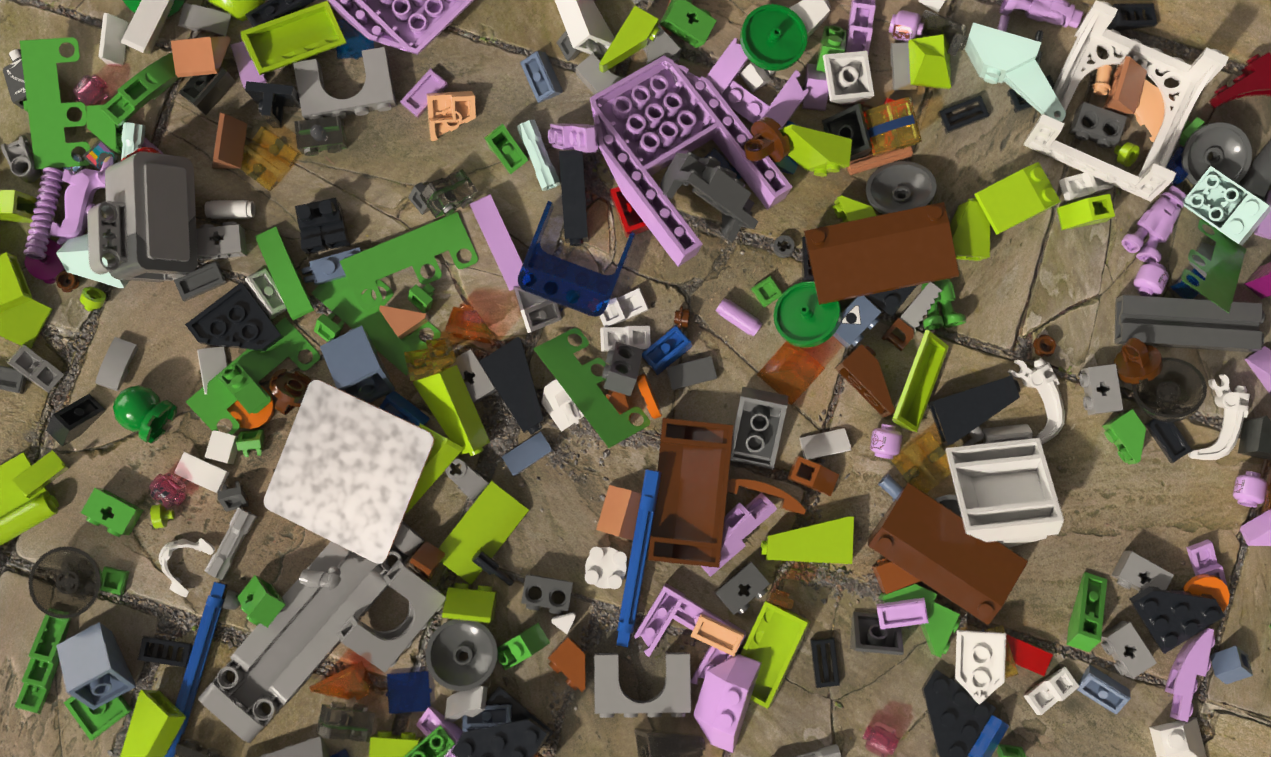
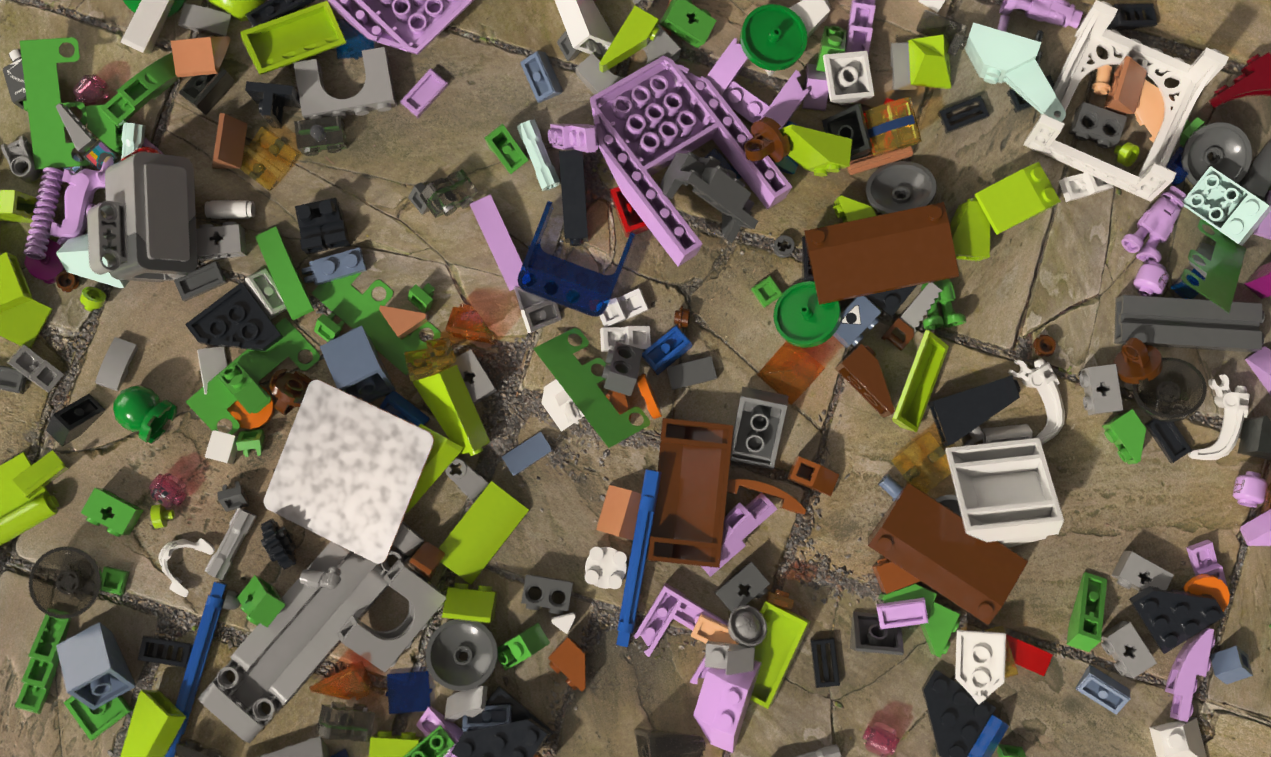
(78, 132): none -> light grey slope
(112, 32): white slope -> none
(201, 472): white slope -> none
(245, 65): lavender tile -> none
(278, 544): none -> black gear
(407, 250): bright green piece -> none
(448, 111): light nougat slope -> none
(490, 566): black axle -> none
(513, 381): black slope -> none
(672, 699): light grey arch -> none
(729, 656): none -> light grey slope
(738, 317): lavender piece -> none
(747, 626): none -> light grey hat
(755, 77): white slope -> none
(819, 543): lime slope -> none
(825, 444): white slope -> none
(886, 441): lavender head -> none
(906, 26): lavender head -> none
(1051, 690): white slope -> none
(1086, 212): lime slope -> none

